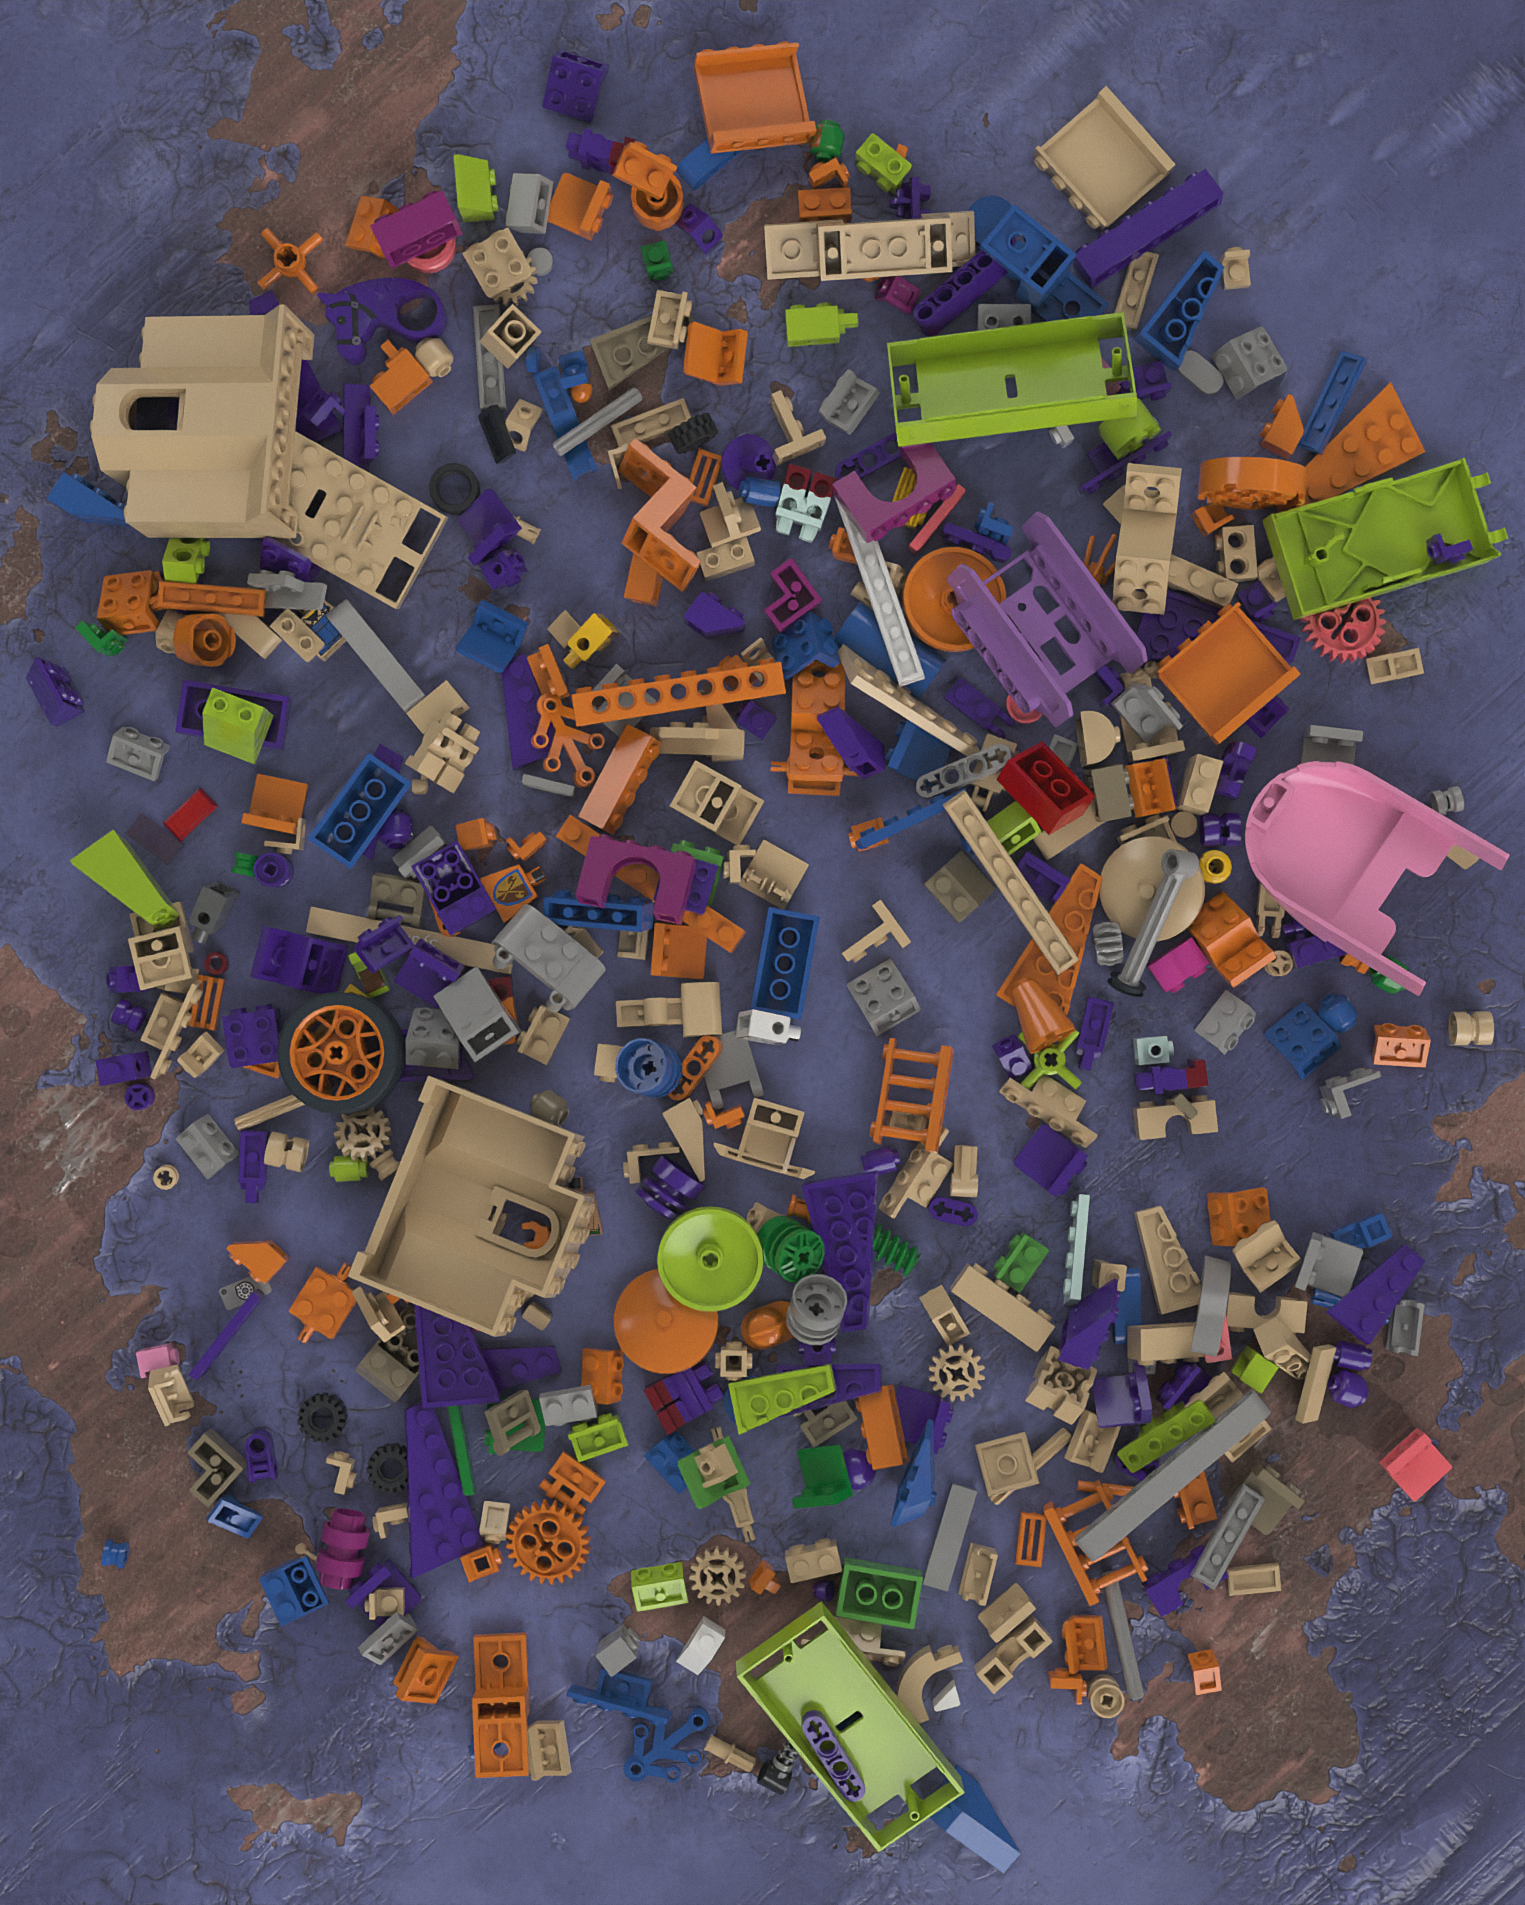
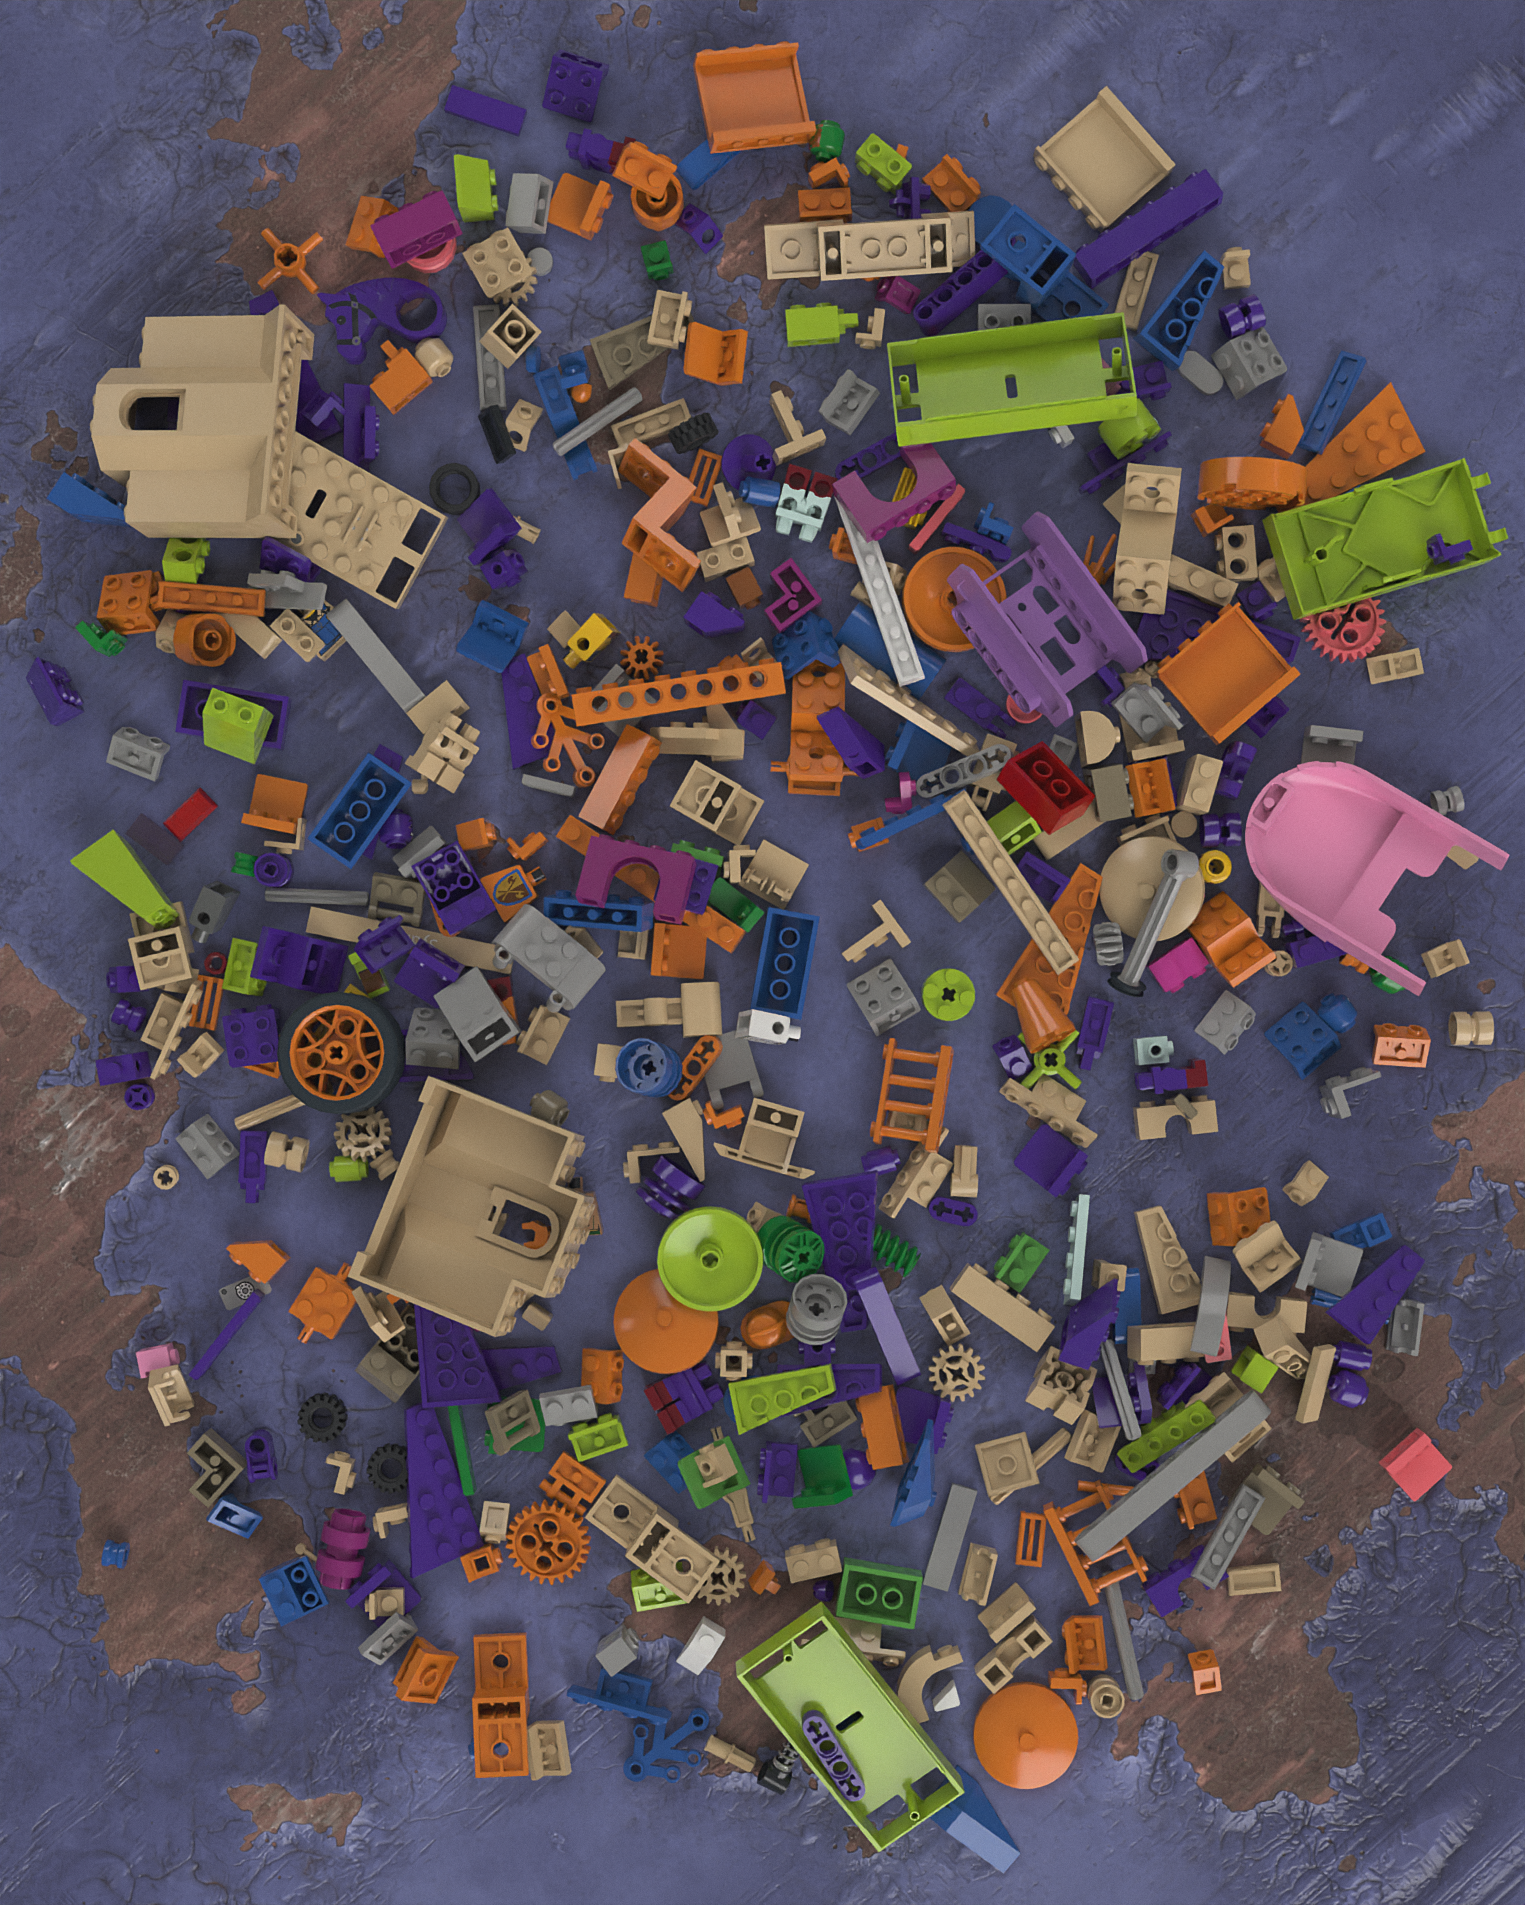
(239, 968): none -> lime bracket
(317, 896): none -> light grey axle
(485, 110): none -> dark purple tile
(651, 657): none -> orange gear
(652, 1538): none -> tan bracket
(734, 904): none -> green bracket
(745, 588): none -> dark orange brick
(779, 1470): none -> dark purple bracket
(875, 325): none -> tan bracket
(886, 1325): none -> beam
(907, 789): none -> dark pink bracket
(952, 186): none -> orange bracket
(962, 997): none -> lime brick
(1025, 1735): none -> orange dish
(1120, 1390): none -> light grey axle
(1245, 315): none -> dark purple wheel
(1306, 1184): none -> tan bracket
(1445, 958): none -> tan bracket

